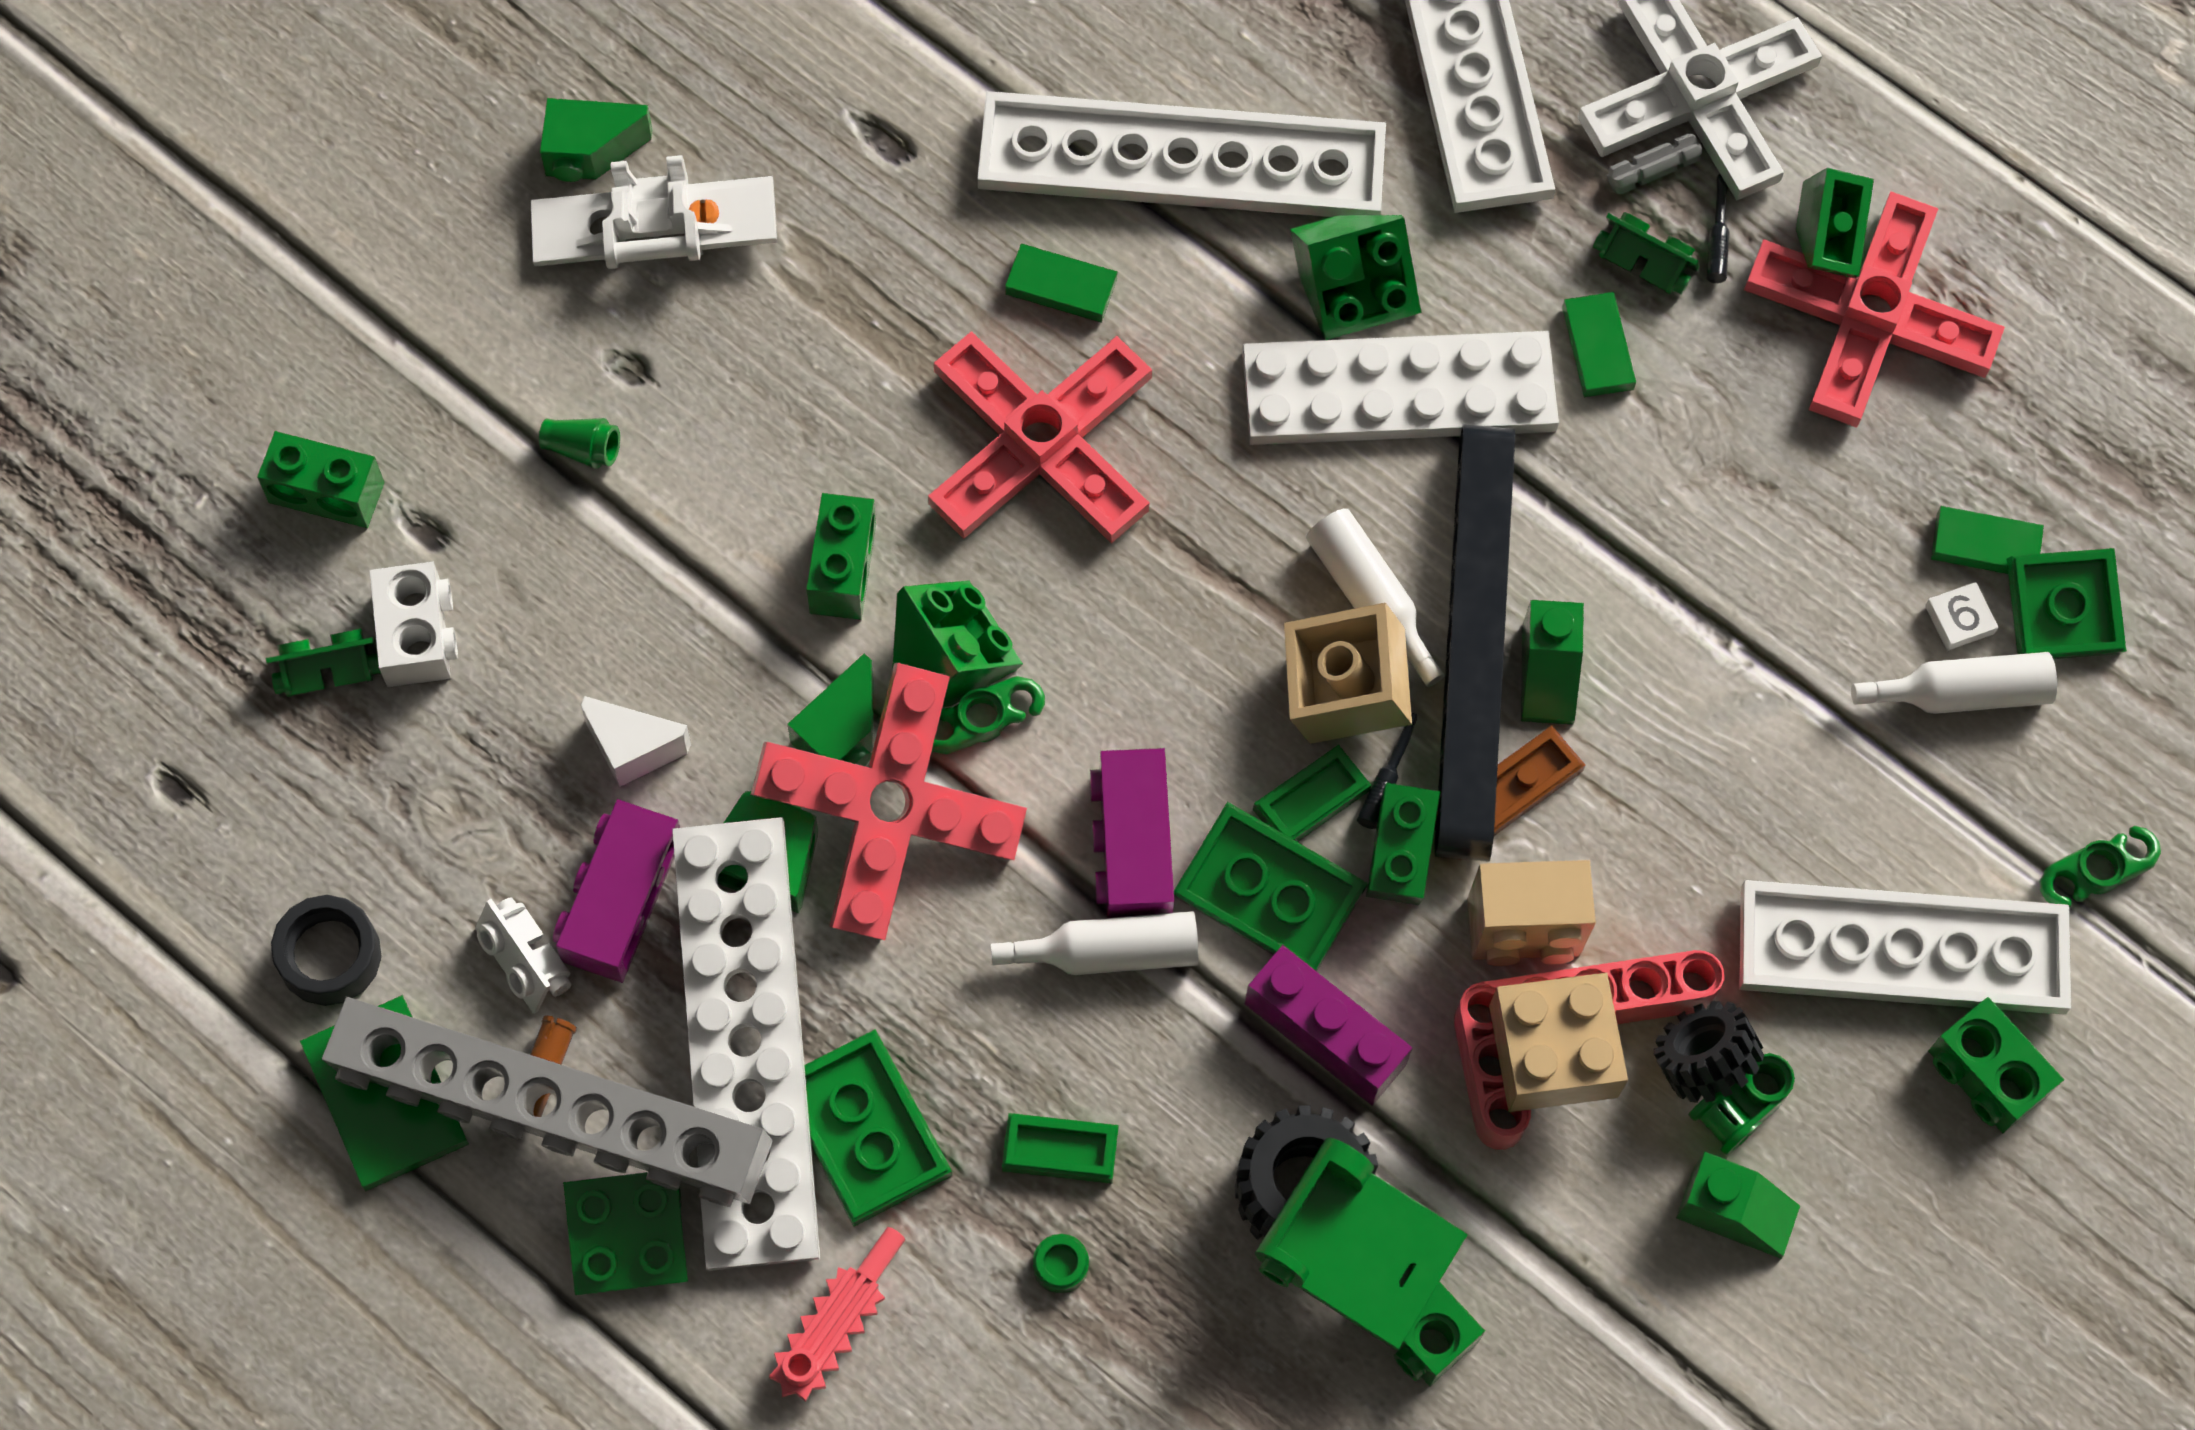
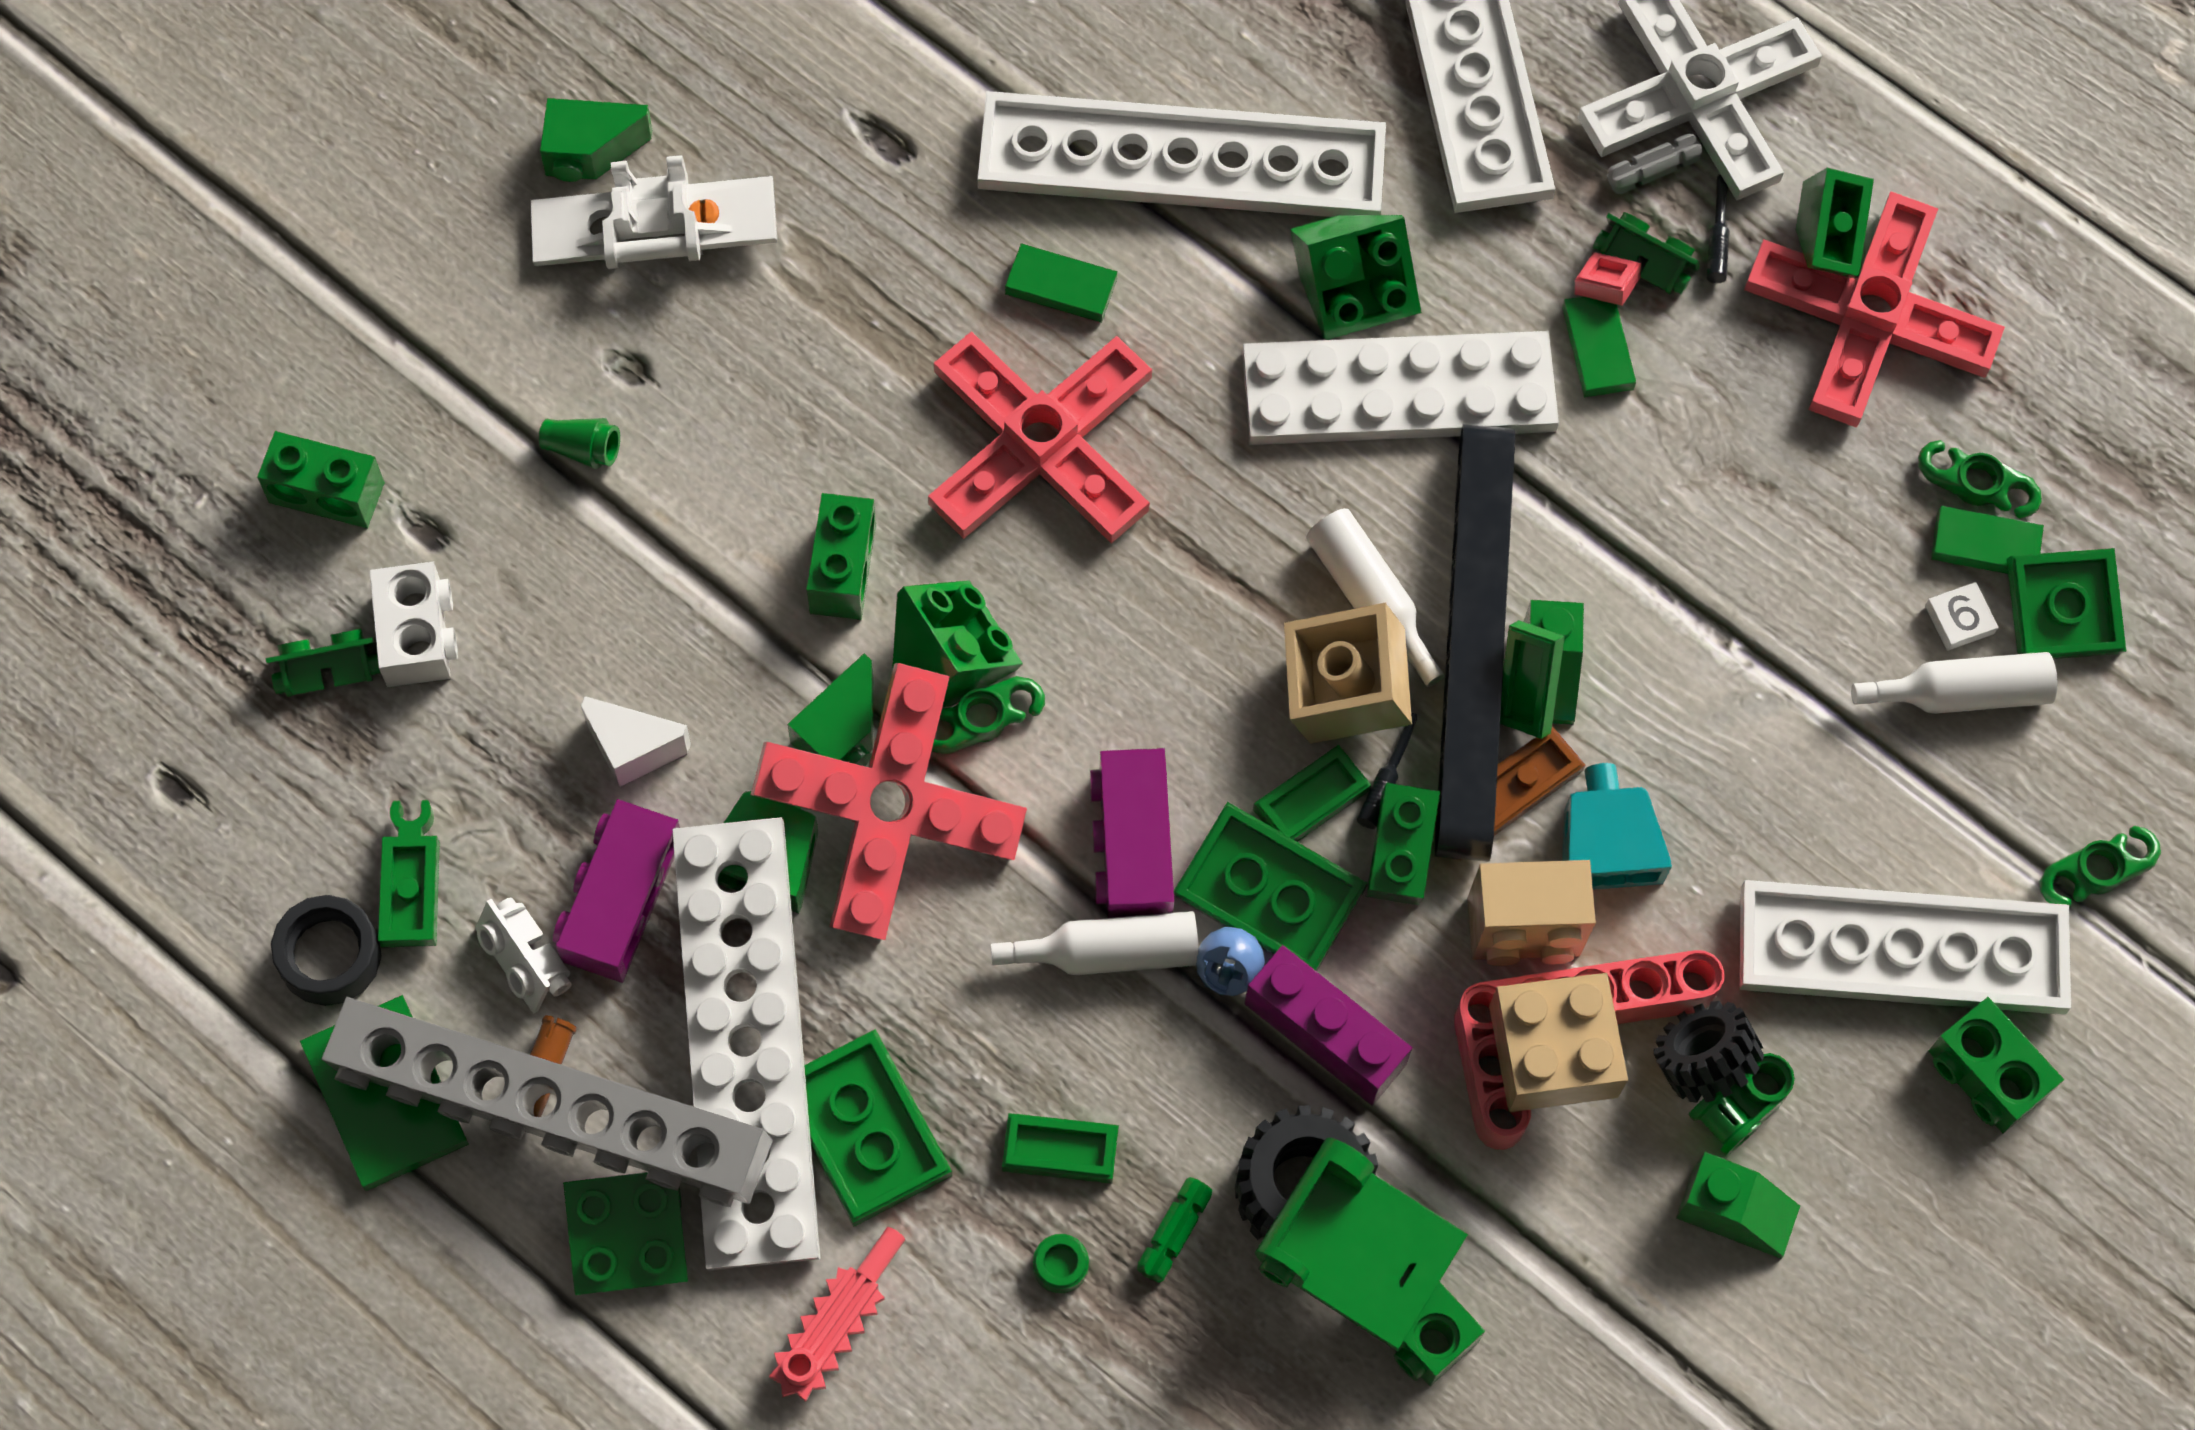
(409, 881): none -> green plate
(1174, 1229): none -> green axle
(1234, 945): none -> medium blue piece
(1530, 678): none -> green tile
(1607, 278): none -> coral tile
(1615, 832): none -> teal torso
(2003, 479): none -> green piece

